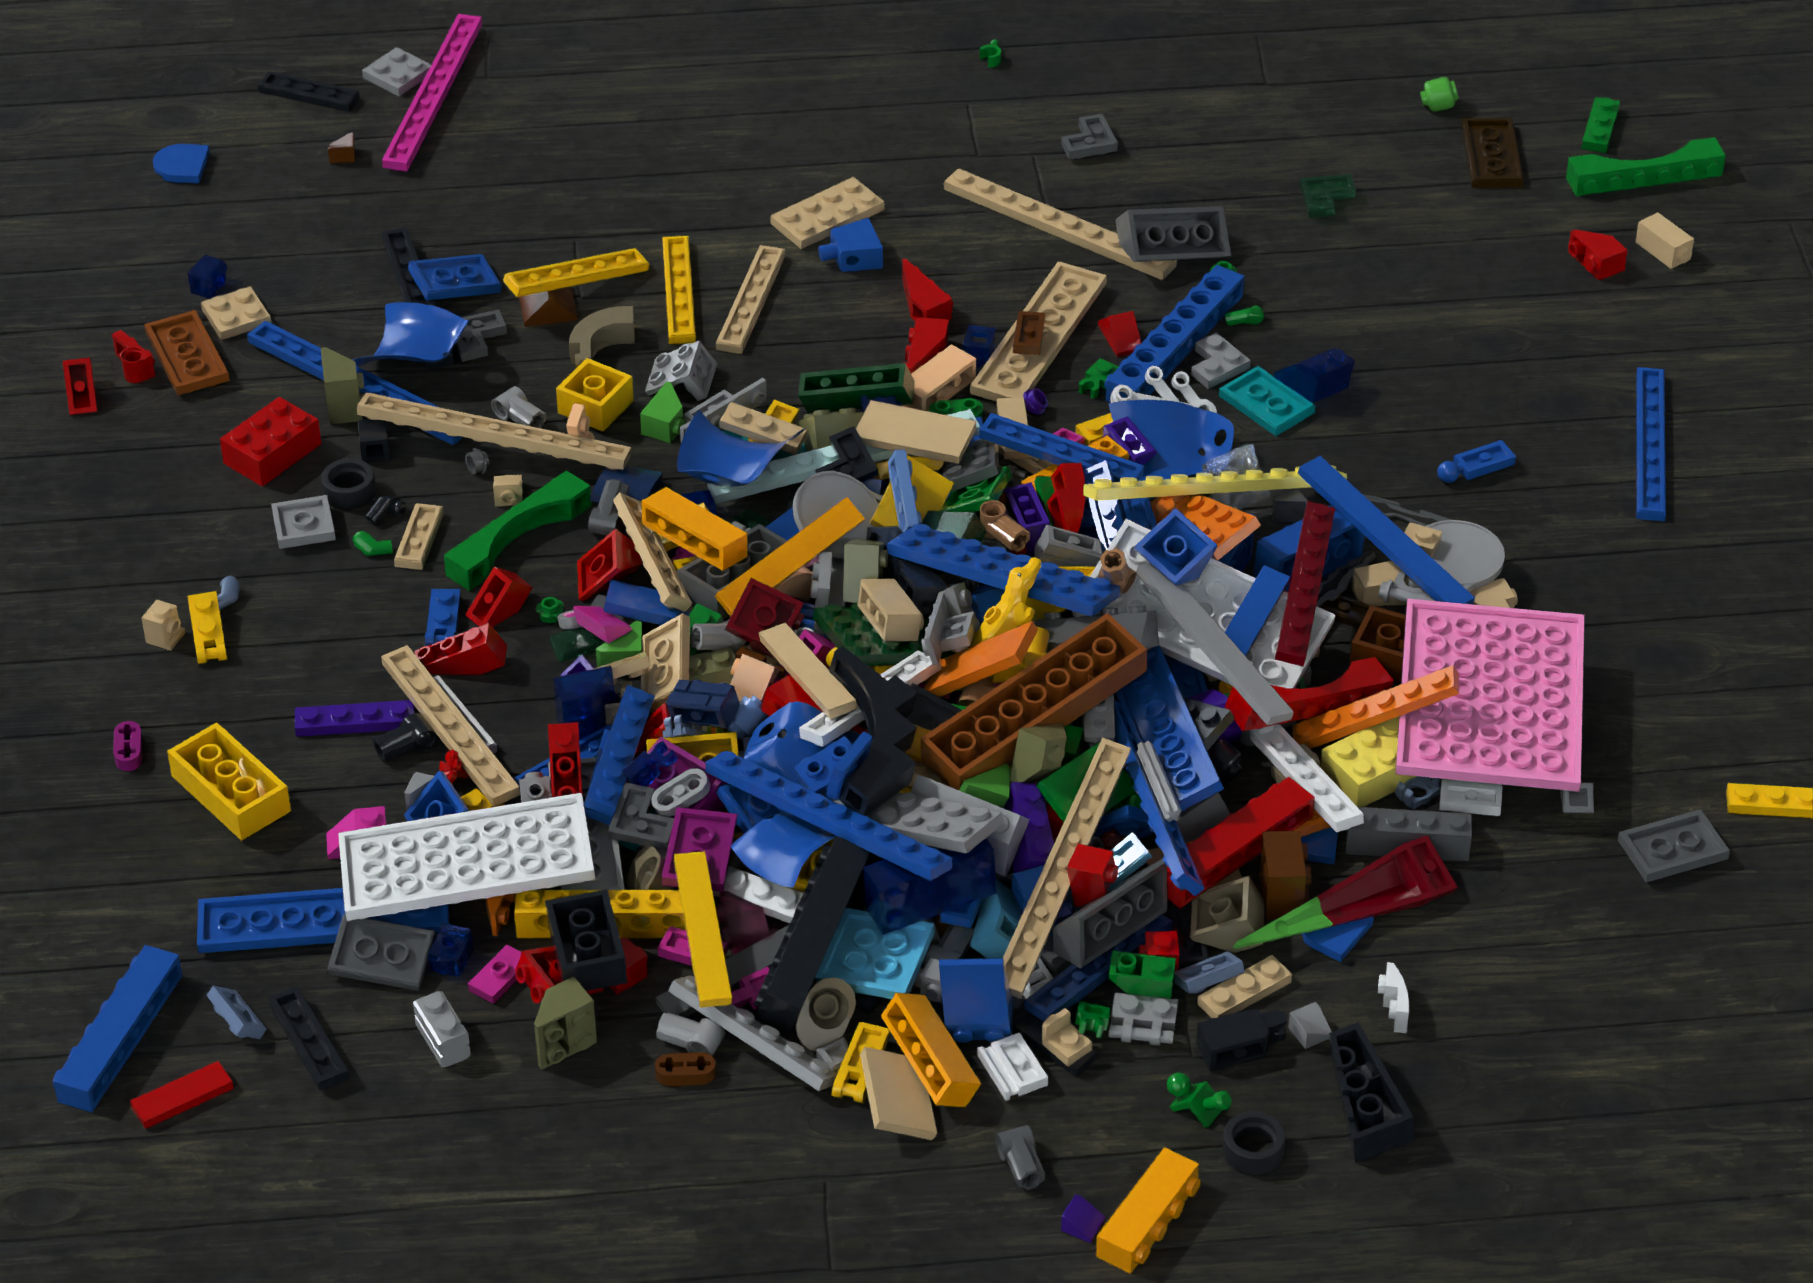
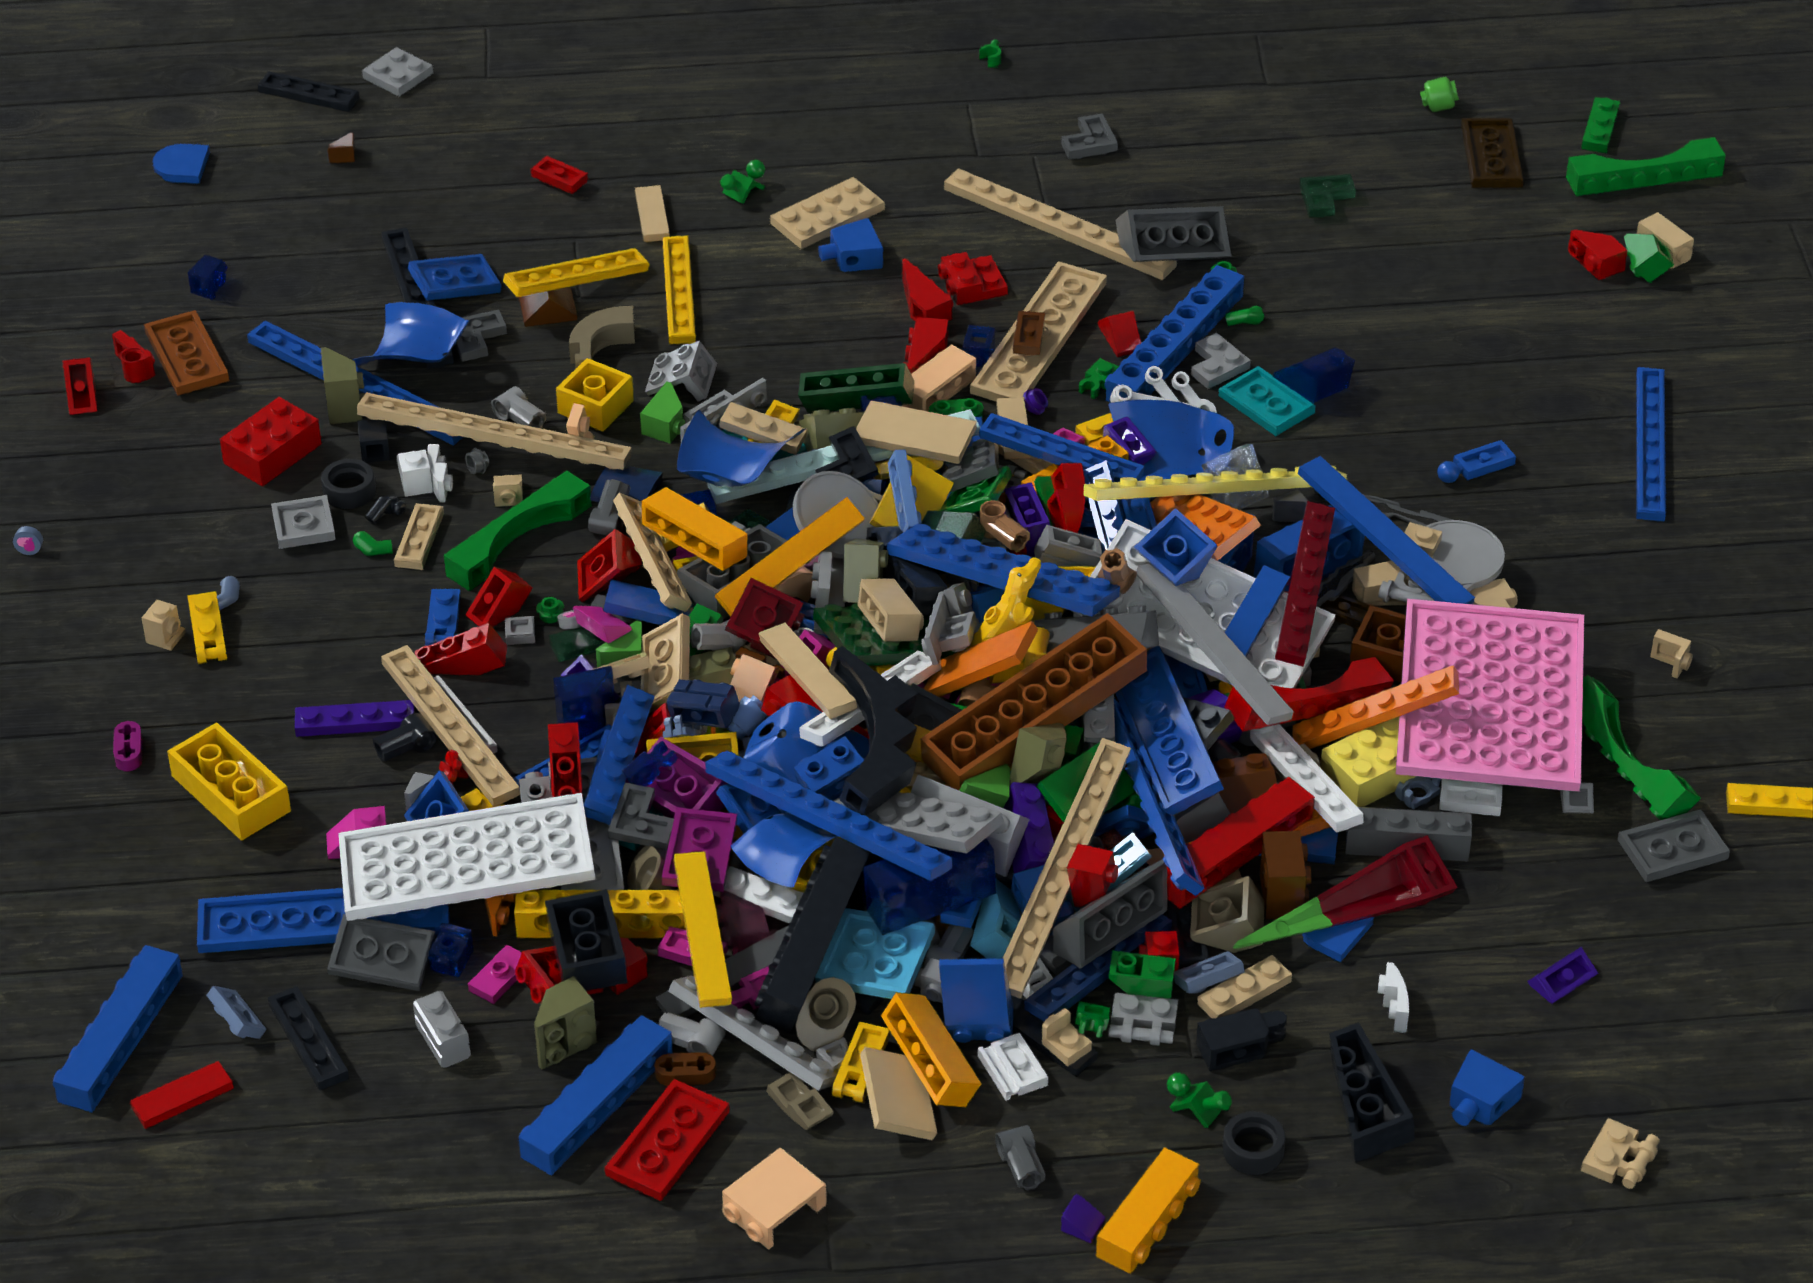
(28, 540): none -> sand blue tile
(235, 312): tan plate -> none
(415, 472): none -> white slope
(432, 93): dark pink plate -> none
(441, 480): none -> white slope
(520, 630): none -> light grey tile
(559, 174): none -> red plate
(594, 1095): none -> blue brick
(651, 213): none -> tan tile
(667, 1139): none -> red plate
(680, 792): light grey plate -> none
(739, 185): none -> green piece
(750, 299): tan tile -> none
(771, 1195): none -> light nougat panel
(798, 1101): none -> dark tan slope
(848, 764): blue tile -> none
(971, 279): none -> red plate
(1159, 781): light grey axle -> none
(1244, 779): none -> reddish brown slope
(1309, 1025): light grey slope -> none
(1484, 1090): none -> blue torso
(1563, 976): none -> dark purple slope
(1612, 1147): none -> tan plate
(1647, 256): none -> green slope
(1664, 789): none -> green arch
(1672, 650): none -> tan bracket

